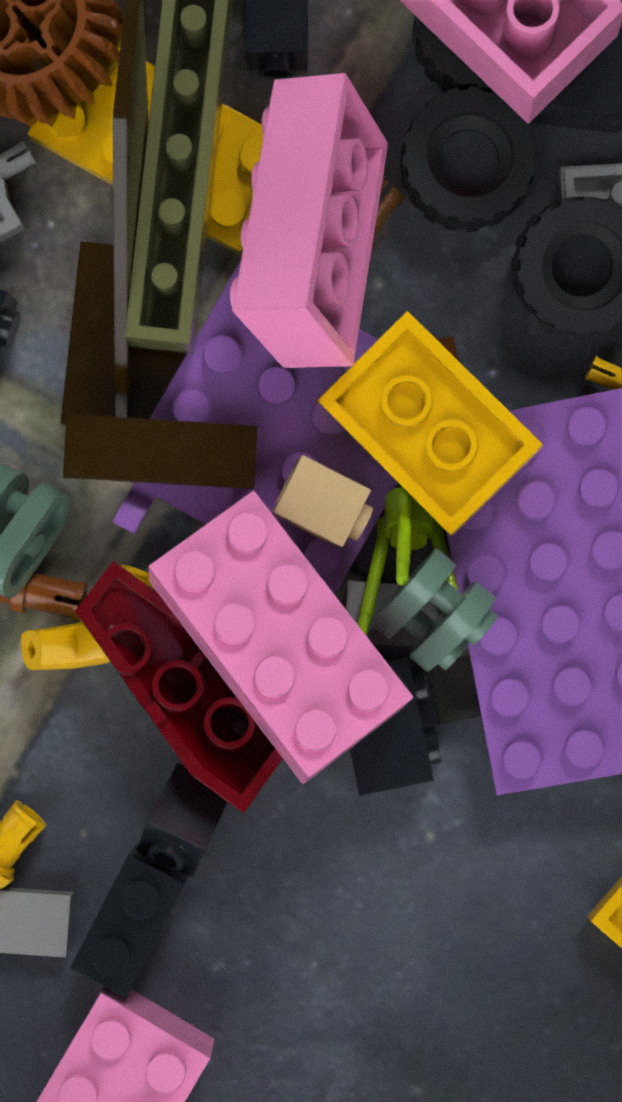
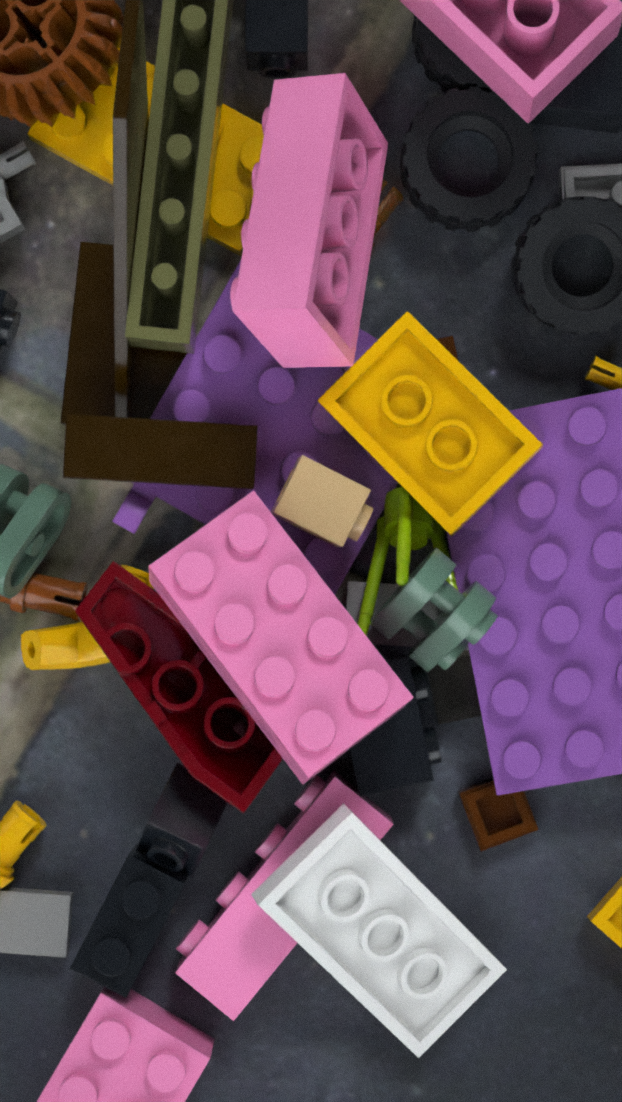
(242, 942): none -> bright pink brick
(378, 930): none -> white plate
(494, 816): none -> reddish brown tile

